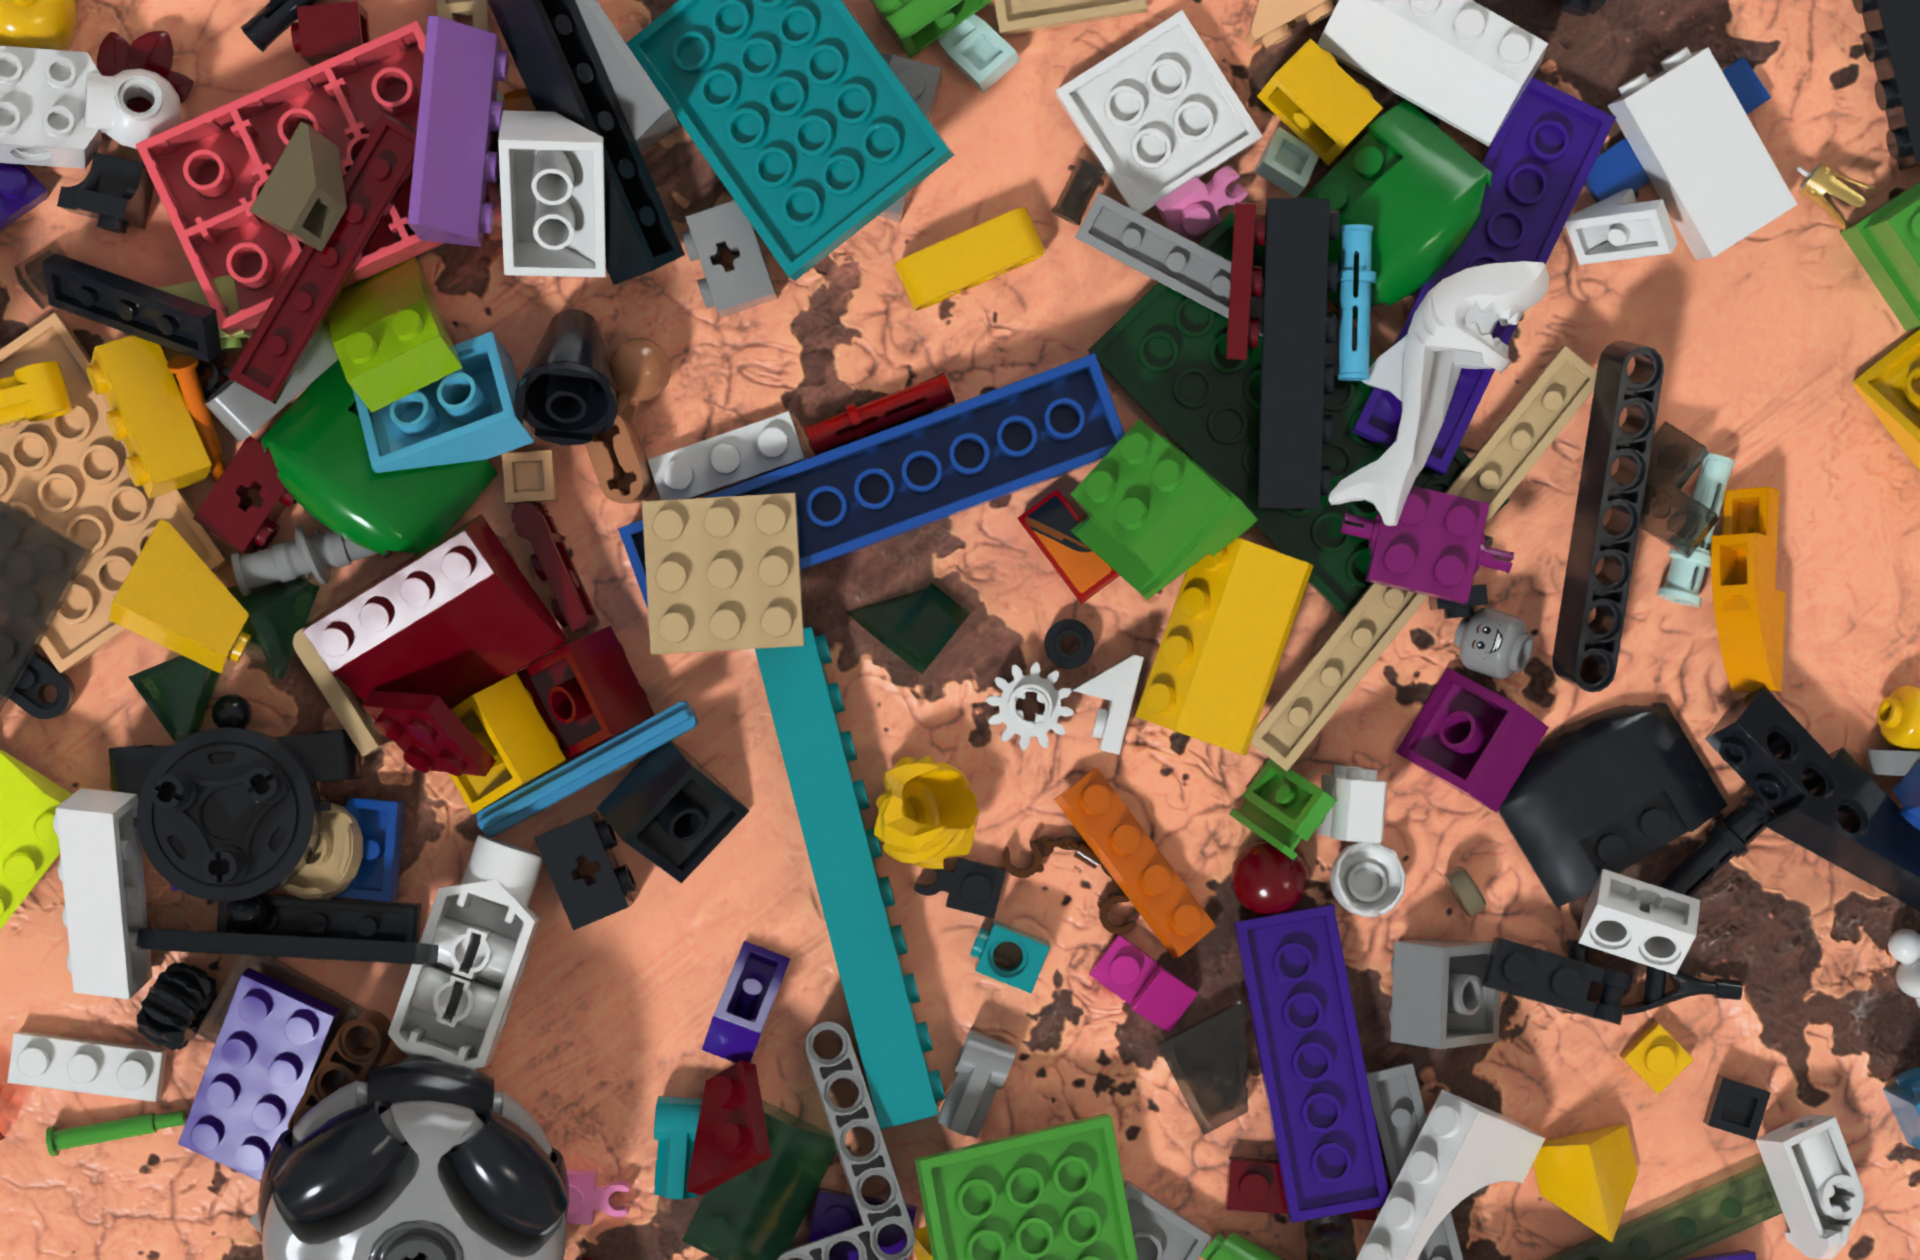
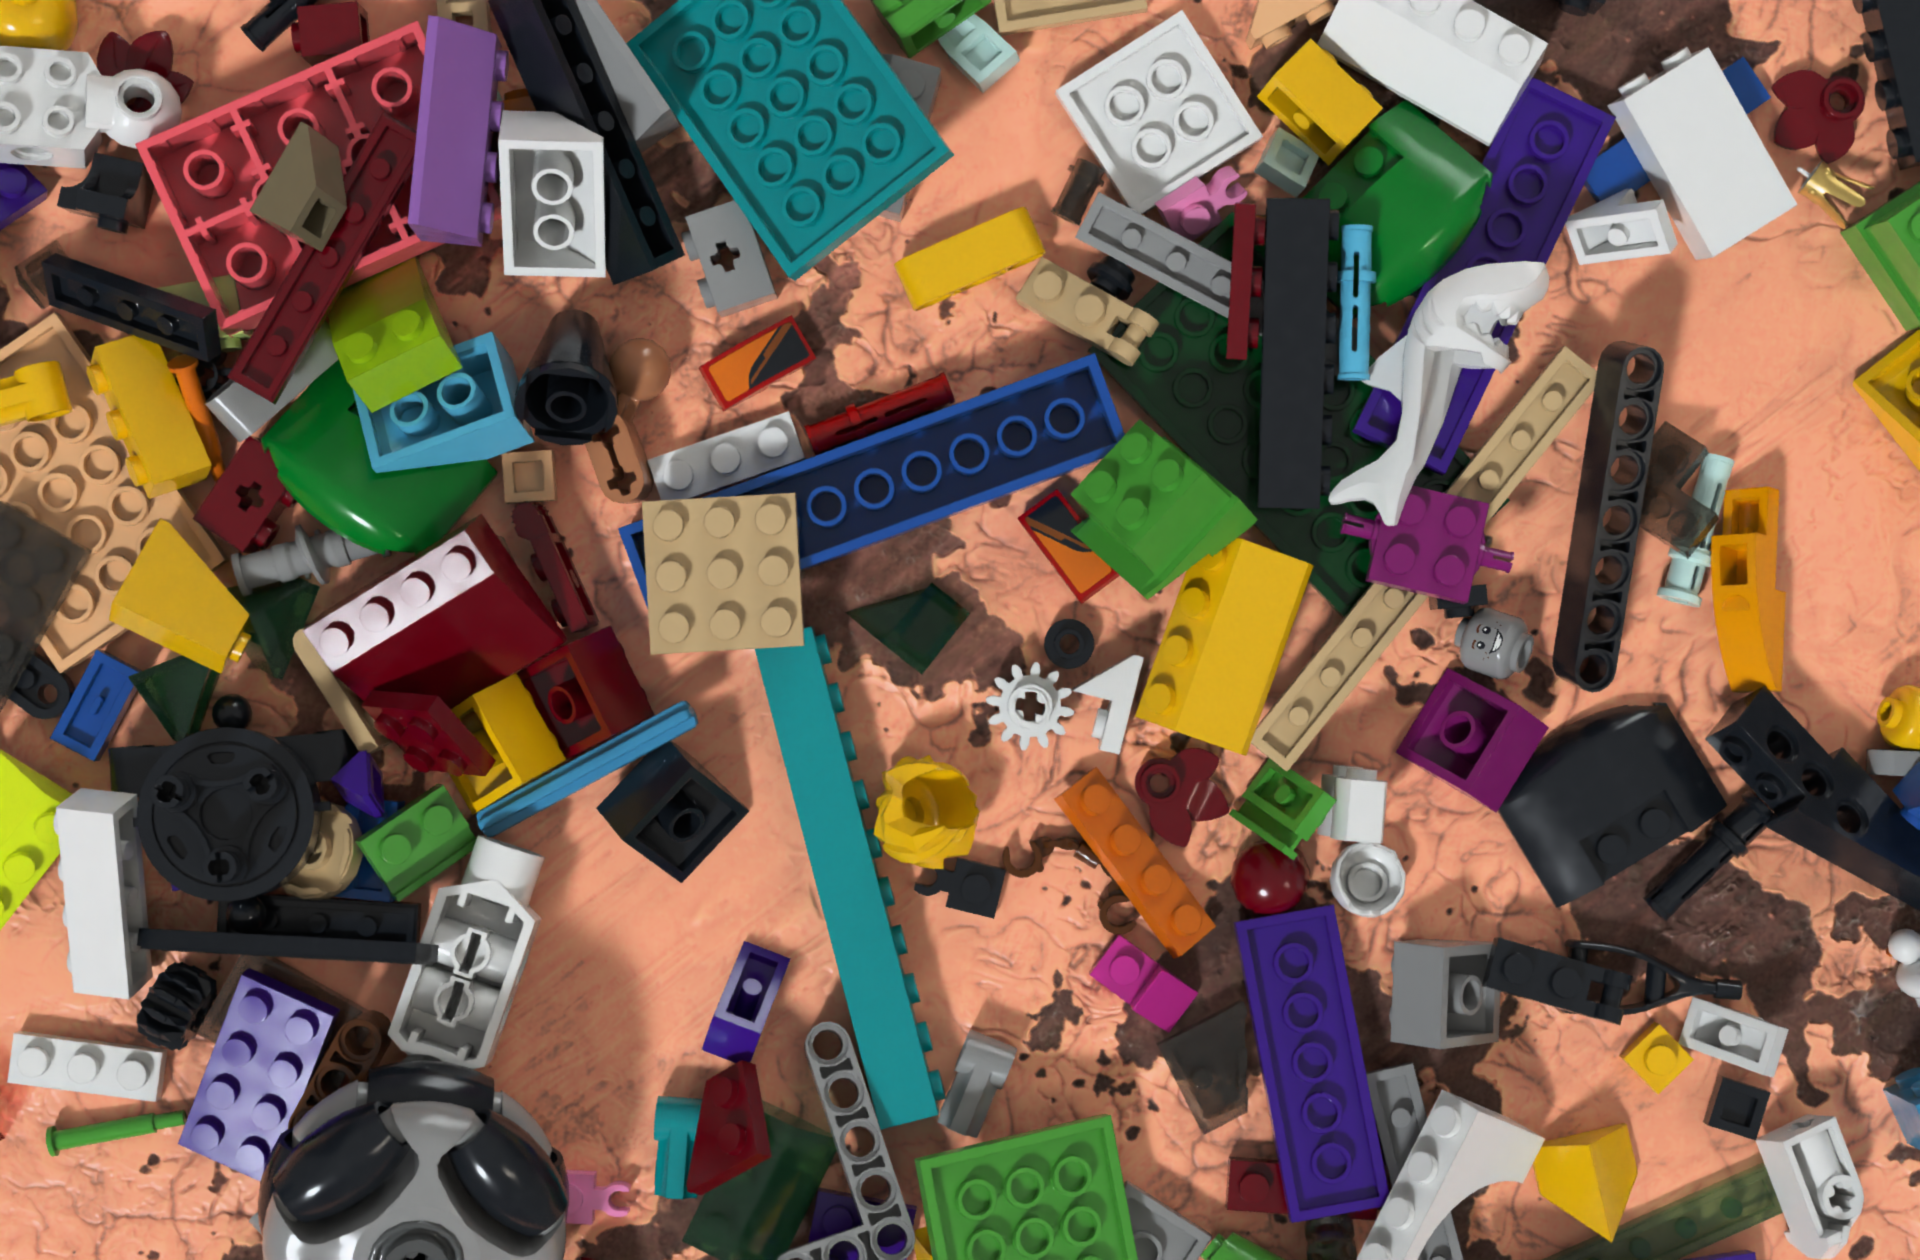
(96, 706): none -> blue plate
(362, 784): none -> dark purple slope
(417, 842): none -> bright green plate
(580, 896): black brick -> none
(757, 363): none -> slope
(1026, 971): teal brick -> none
(1085, 311): none -> tan plate
(1112, 277): none -> black plate
(1187, 796): none -> dark red plate
(1465, 890): dark tan tile -> none
(1639, 921): white brick -> none
(1733, 1036): none -> white slope
(1810, 114): none -> dark red plate

